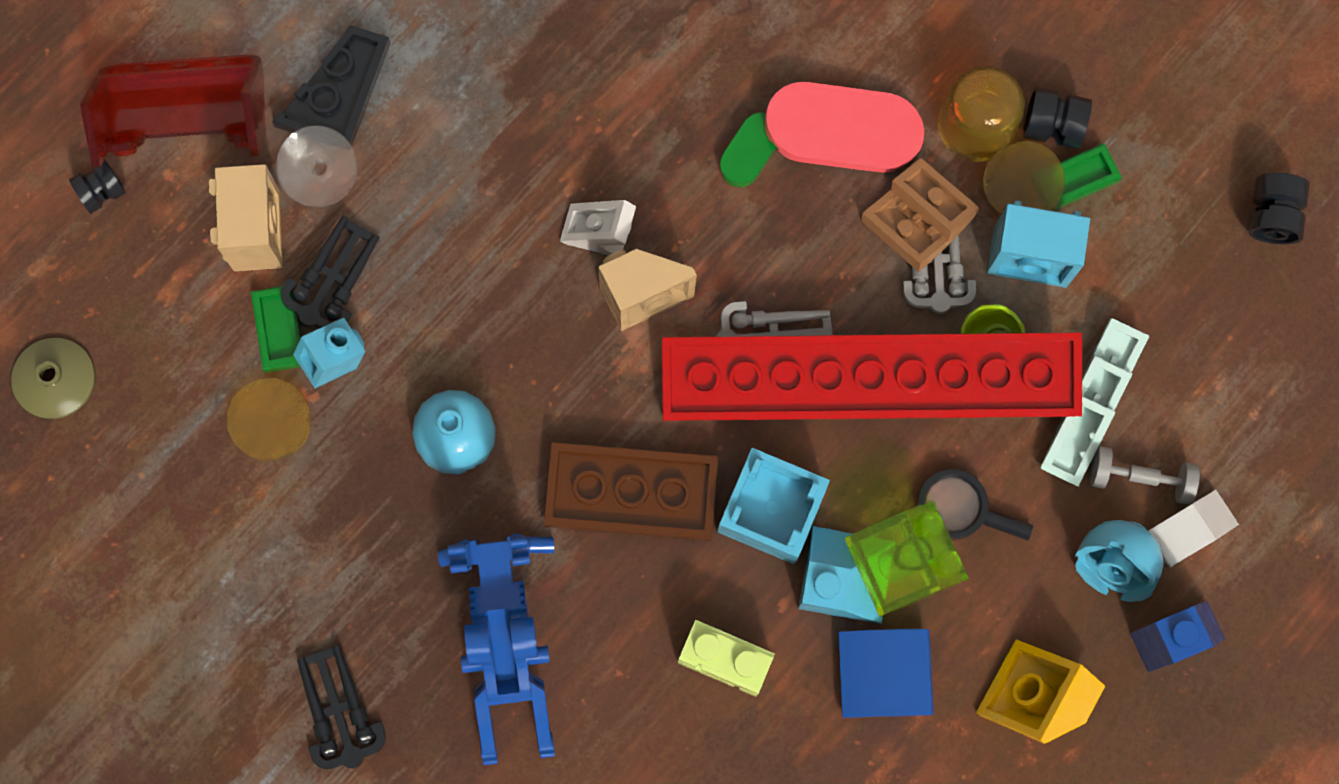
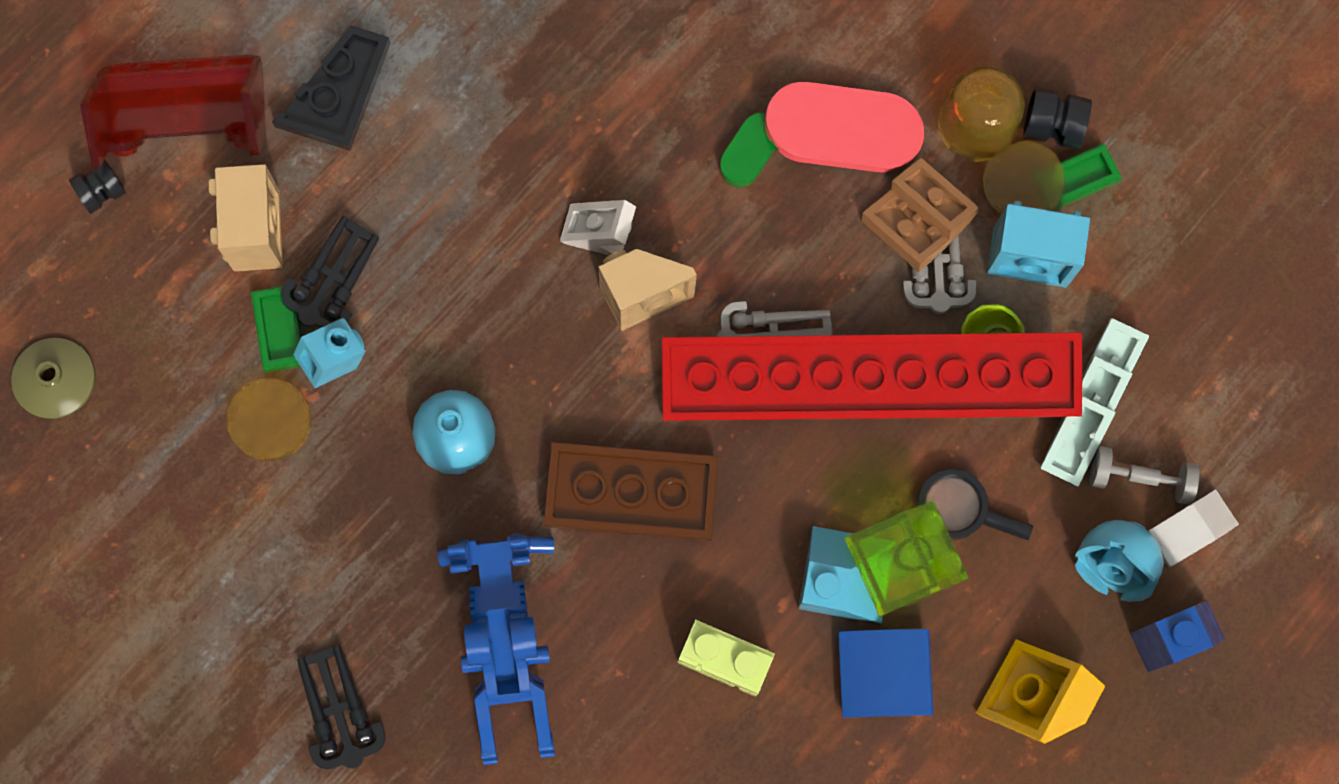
(297, 162): clear dish -> none
(773, 506): medium azure container -> none
(1279, 208): black wheel -> none

